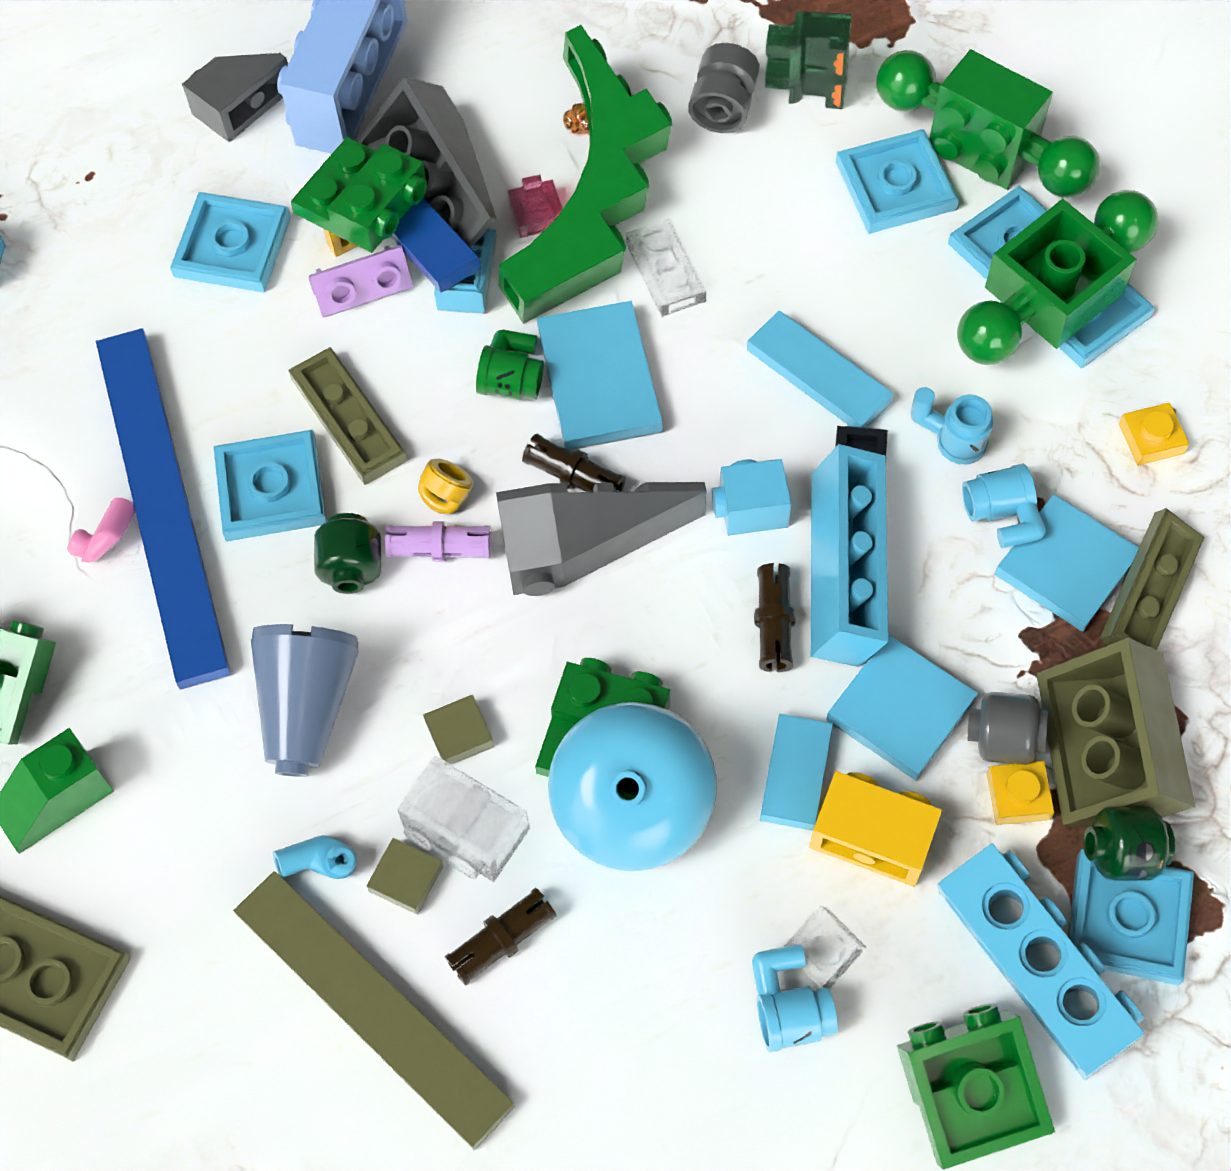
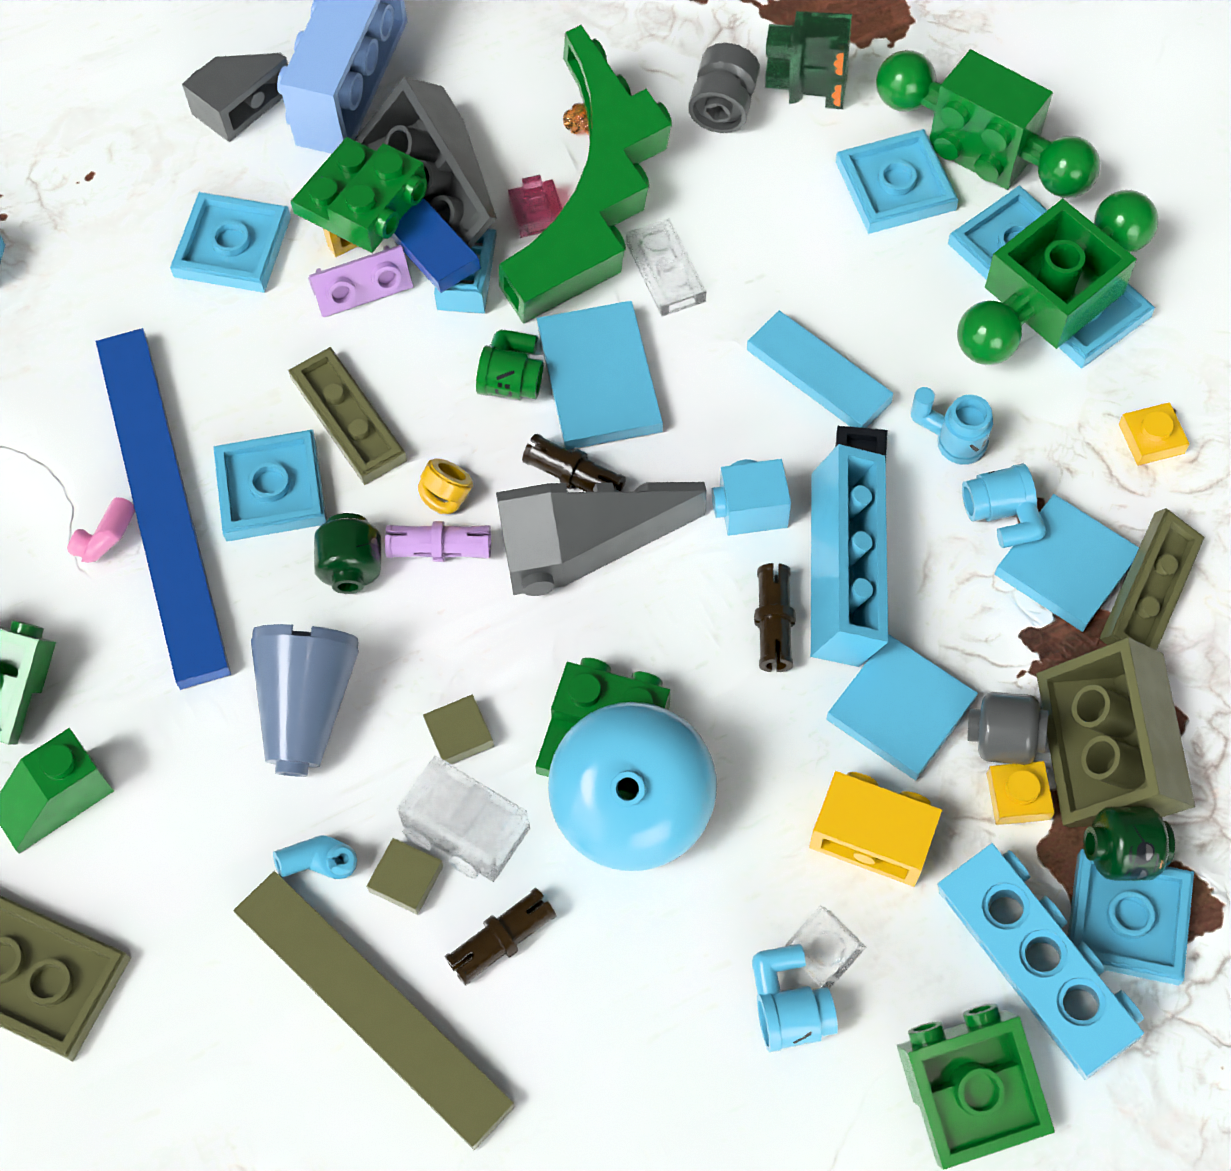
(796, 772): medium azure tile -> none

